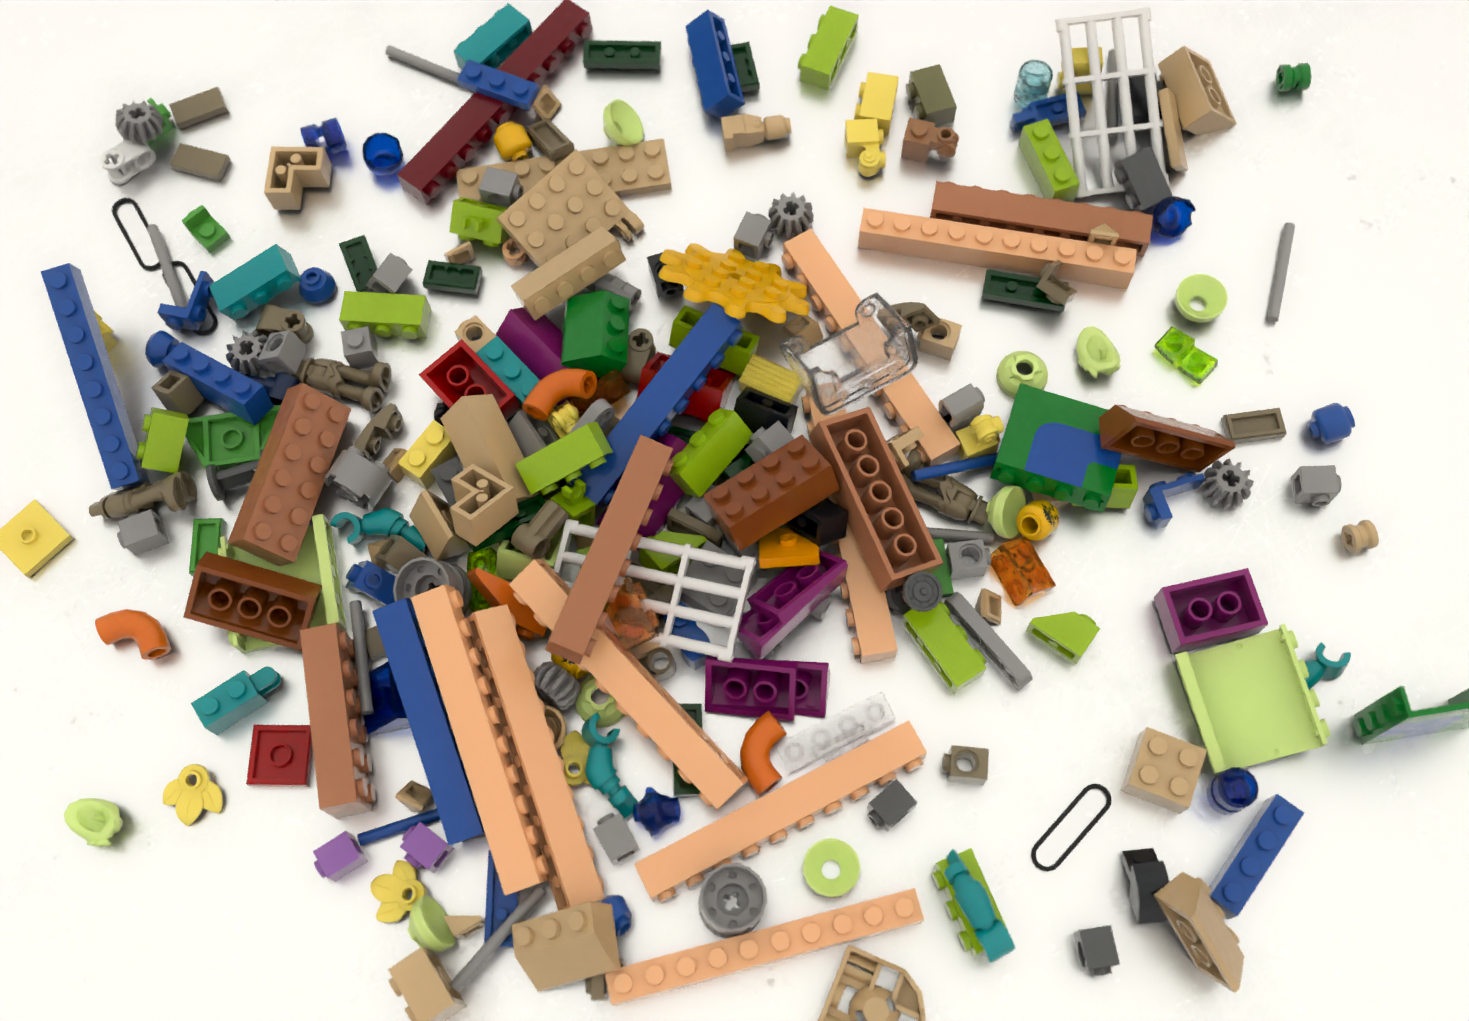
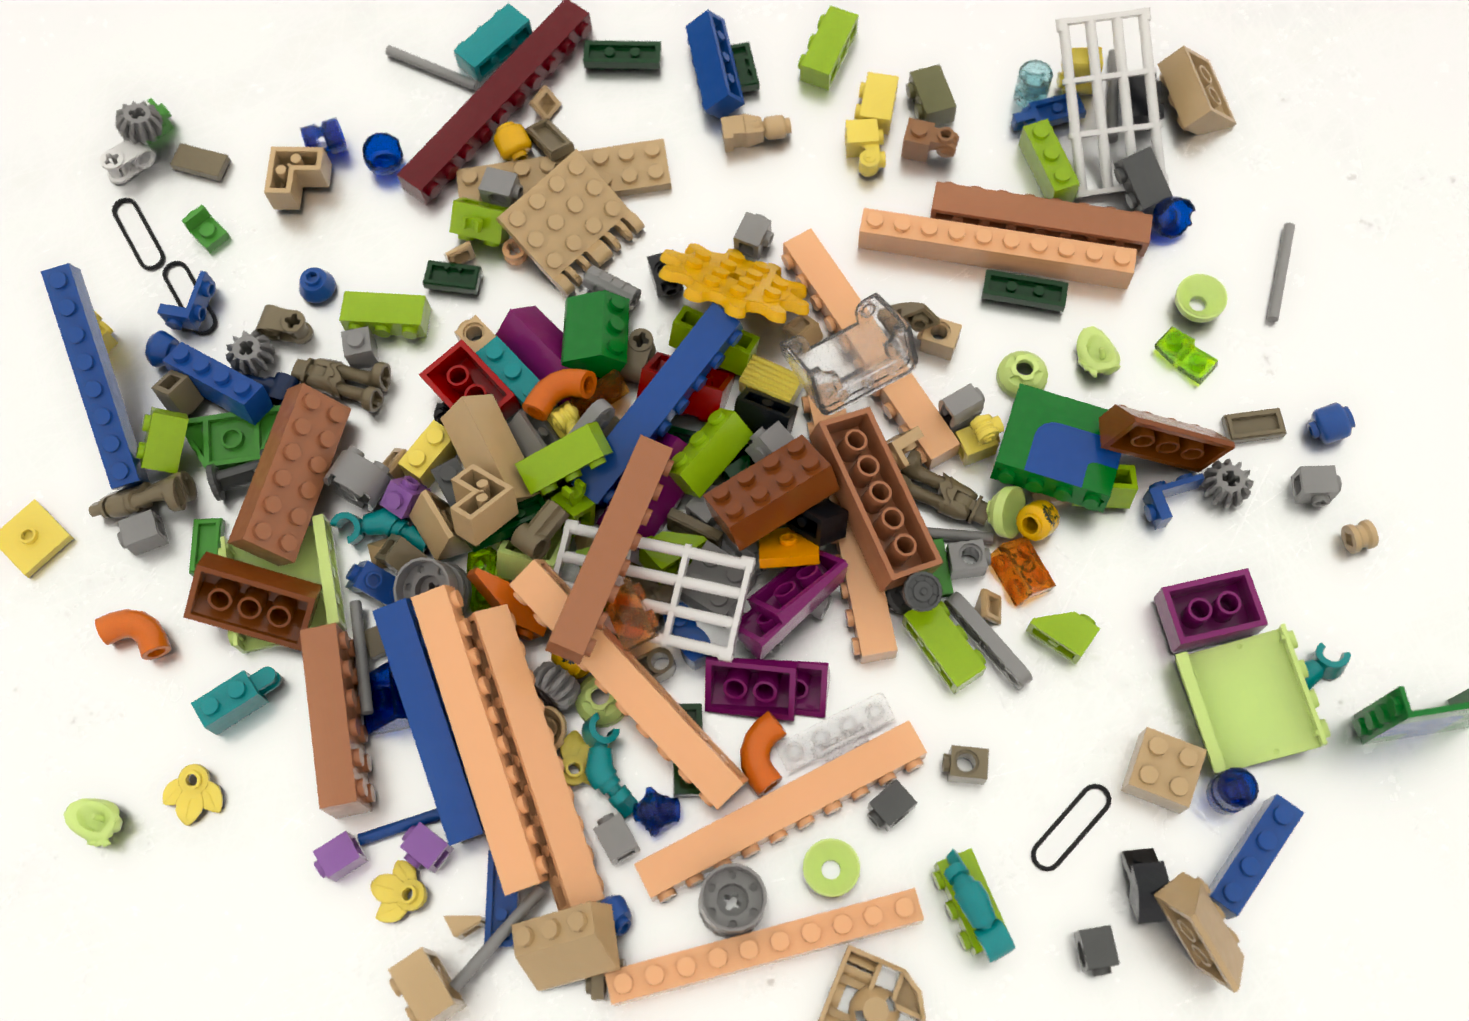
(166, 266): light grey bar -> none
(198, 107): dark tan tile -> none
(255, 282): teal brick -> none
(280, 756): red tile -> none
(283, 352): light grey brick -> none
(359, 261): dark green plate -> none
(382, 425): dark tan slope -> none
(389, 275): light grey brick -> none
(402, 496): none -> medium lavender brick
(414, 796): tan slope -> none
(428, 925): yellowish green piece -> none
(498, 84): blue plate -> none
(568, 272): tan brick -> none
(622, 123): yellowish green piece -> none
(790, 215): light grey gear -> none
(953, 467): blue bar -> none
(1056, 290): dark tan bracket -> none
(1103, 235): tan slope -> none
(1172, 130): tan tile -> none
(1290, 77): green wheel -> none

